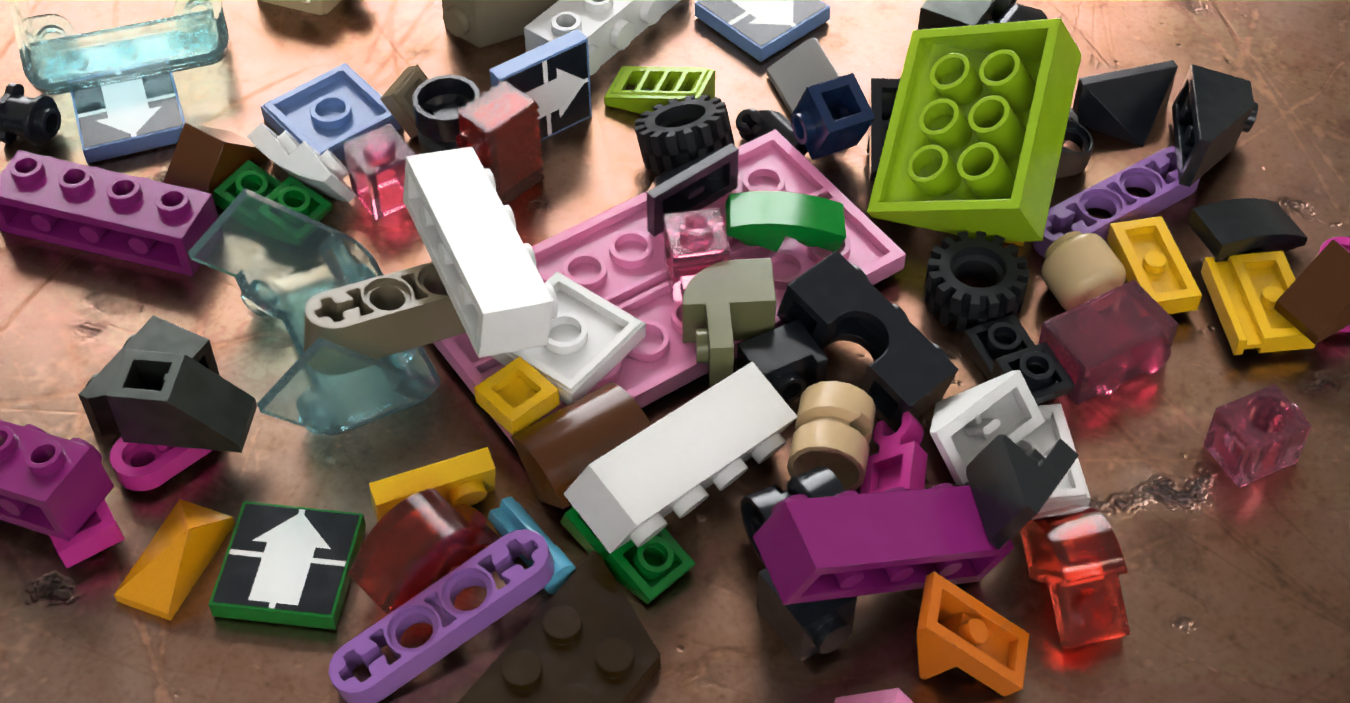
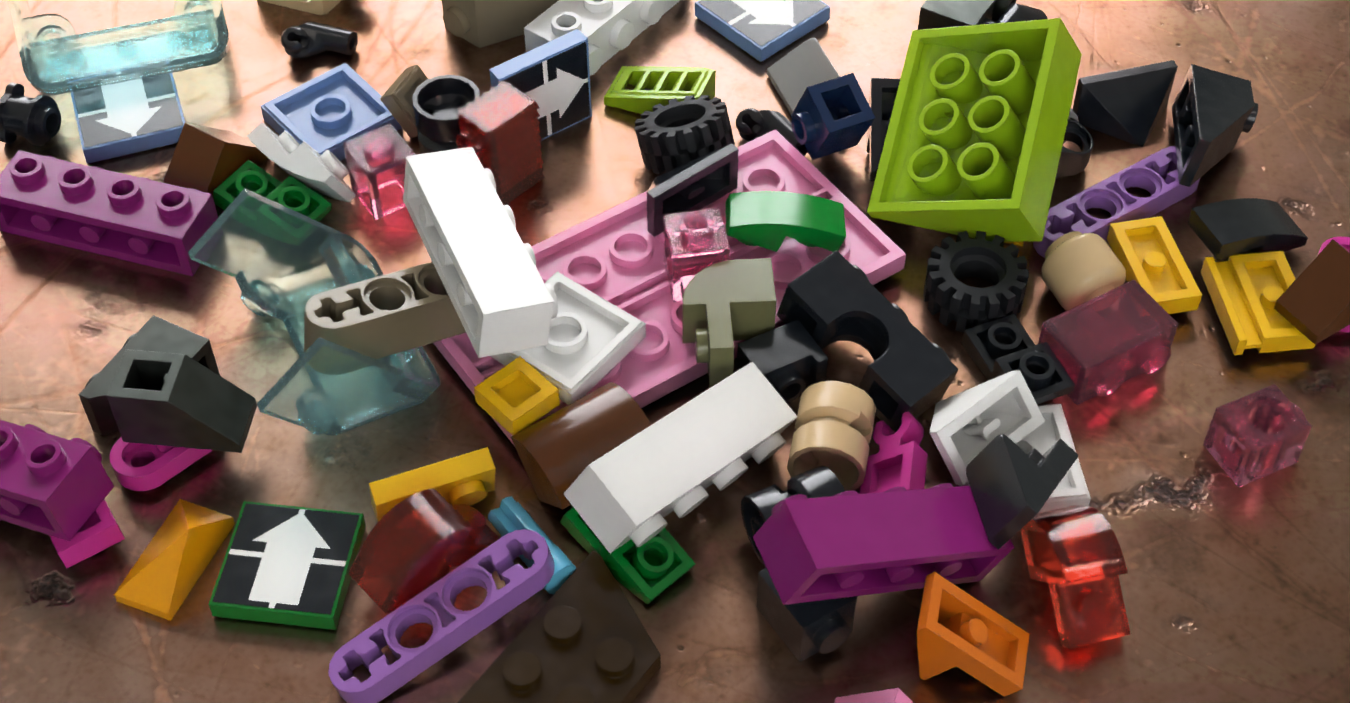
(316, 38): none -> black arm

